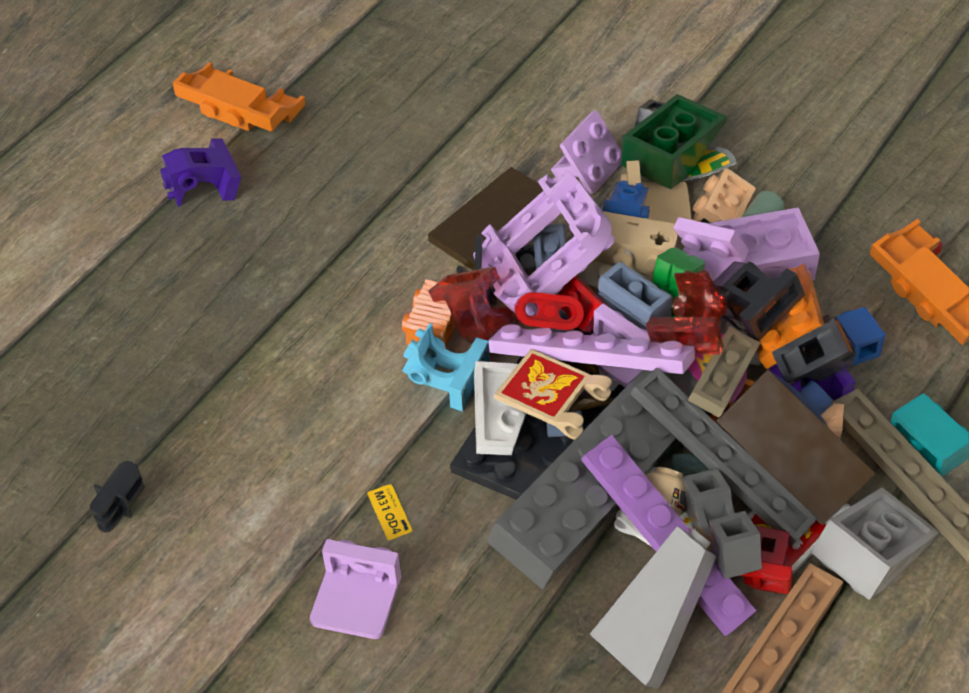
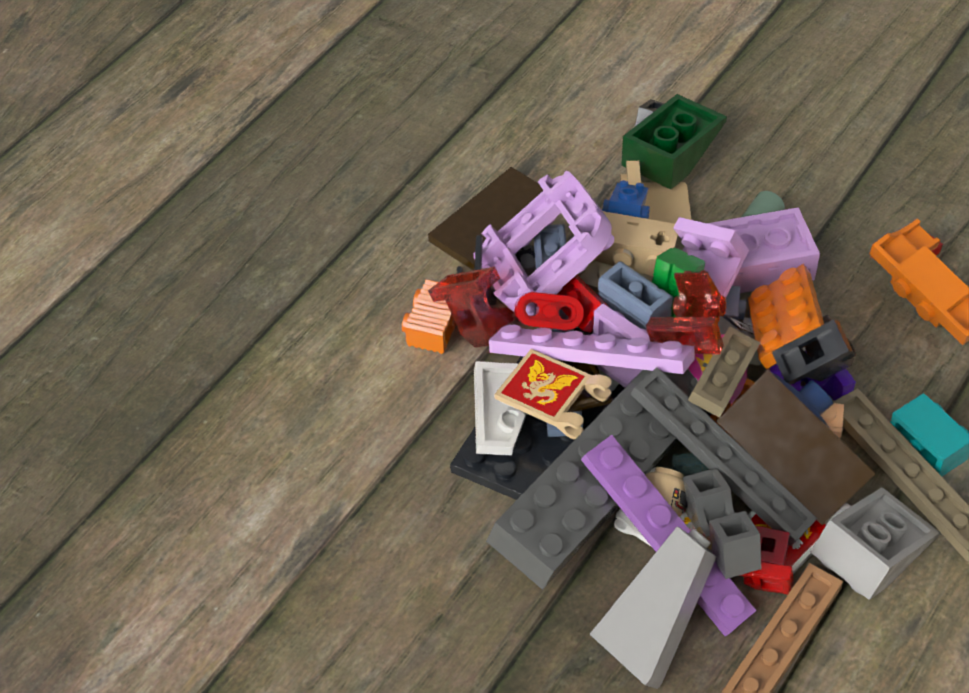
(116, 496): black arm -> none
(200, 165): dark purple tile -> none
(236, 100): orange bracket -> none
(356, 589): lavender bracket -> none
(389, 512): yellow sticker -> none
(431, 352): medium azure tile -> none
(589, 153): lavender bracket -> none
(712, 161): sticker -> none
(724, 197): light nougat bracket -> none
(752, 292): black tile -> none
(863, 334): blue brick -> none

